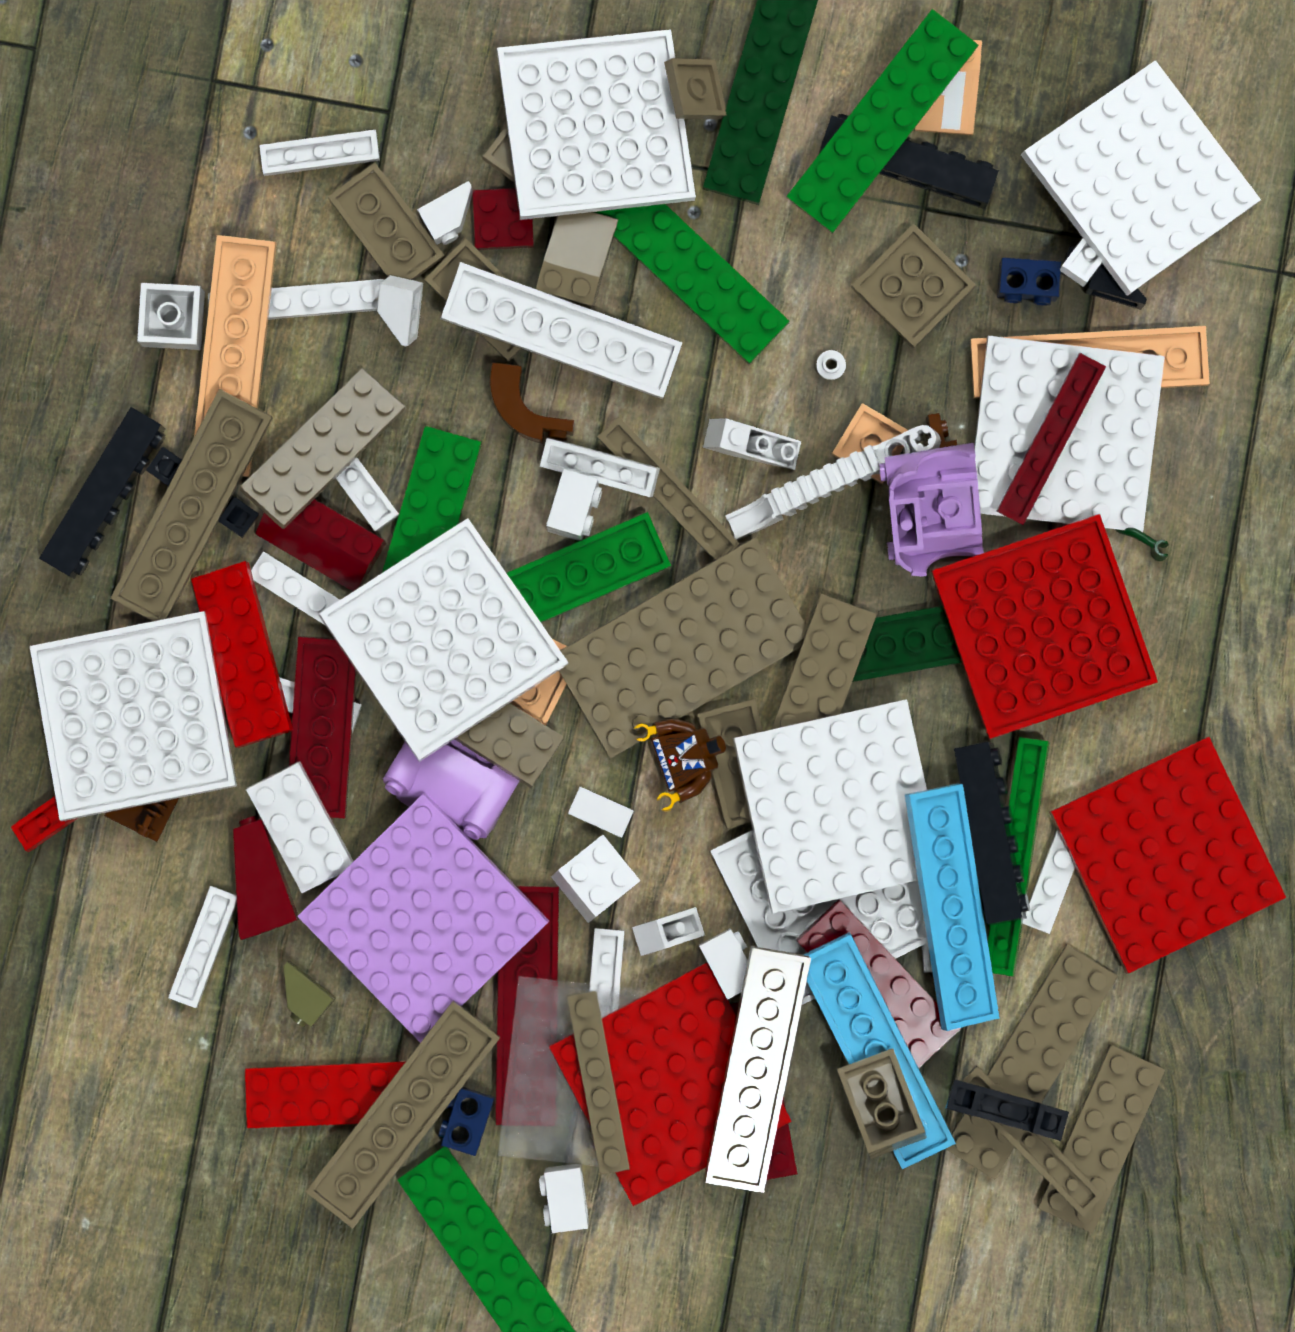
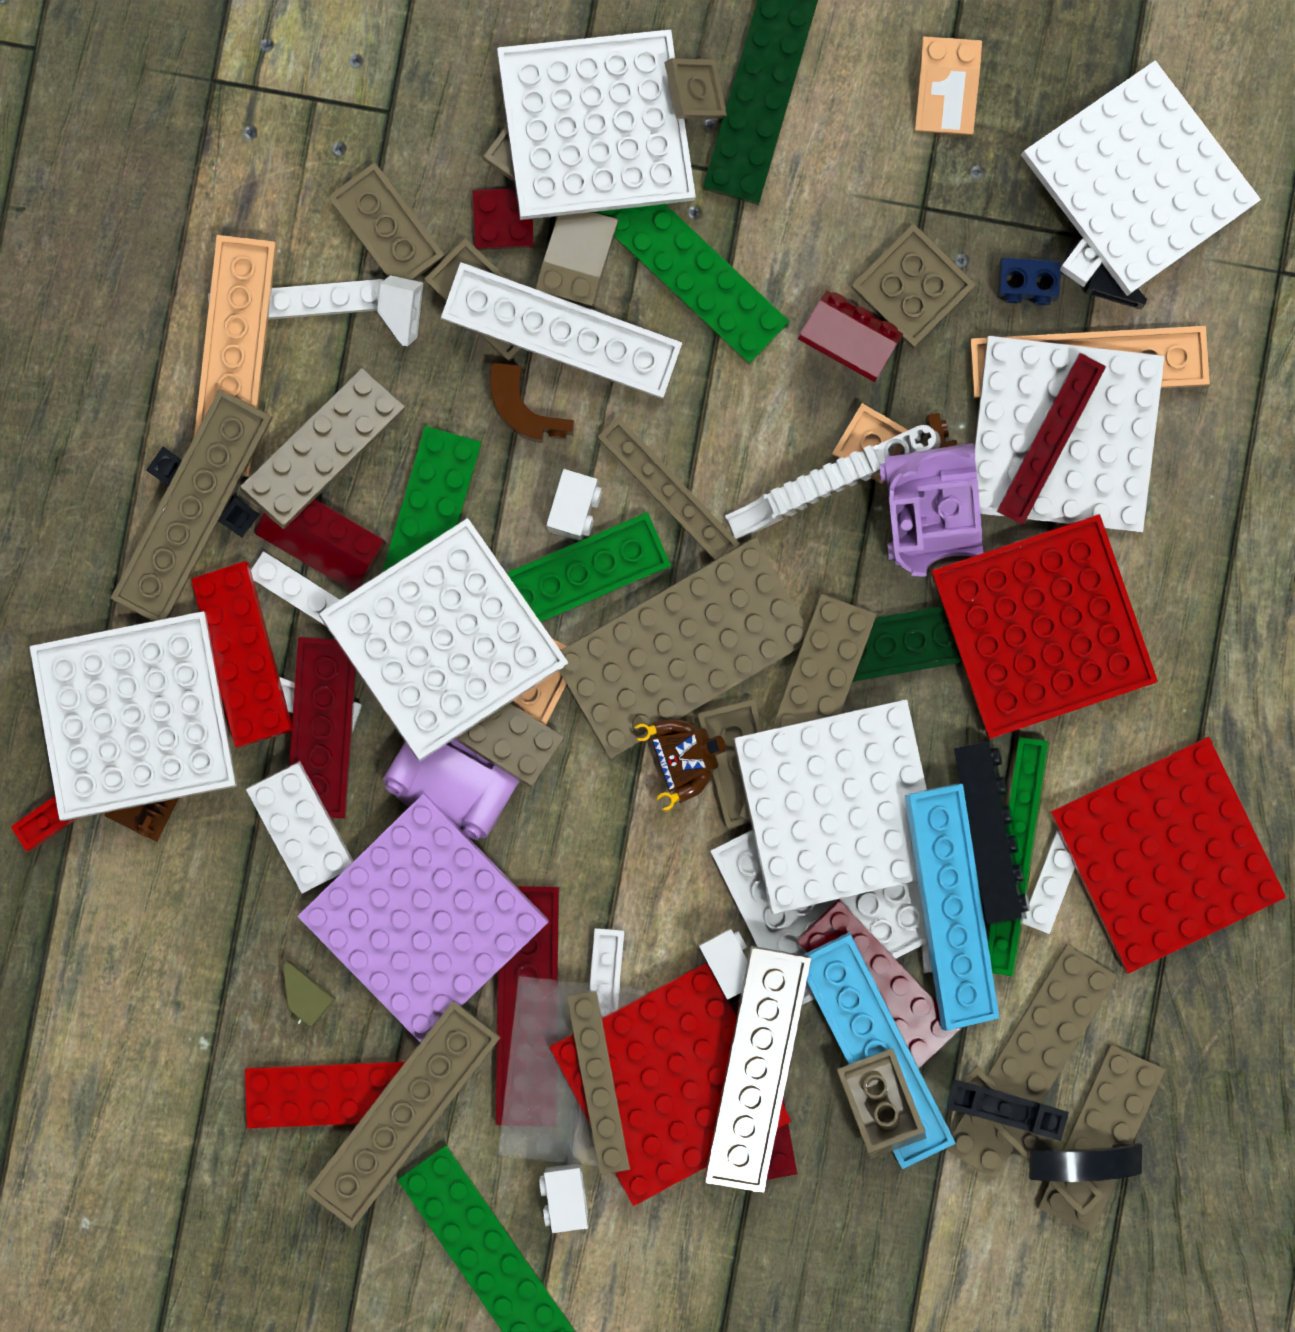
(103, 493): black brick -> none
(171, 316): white brick -> none
(203, 947): white plate -> none
(260, 883): dark red slope -> none
(319, 152): white plate -> none
(367, 495): white plate -> none
(447, 214): white slope -> none
(474, 1123): dark blue brick -> none
(595, 878): white brick -> none
(600, 812): white tile -> none
(607, 468): white plate -> none
(668, 931): white slope -> none
(751, 443): white slope -> none
(827, 373): white plate -> none
(850, 335): none -> slope
(882, 121): green plate -> none
(934, 170): black brick -> none
(1085, 1164): none -> black slope
(1137, 534): dark green piece -> none

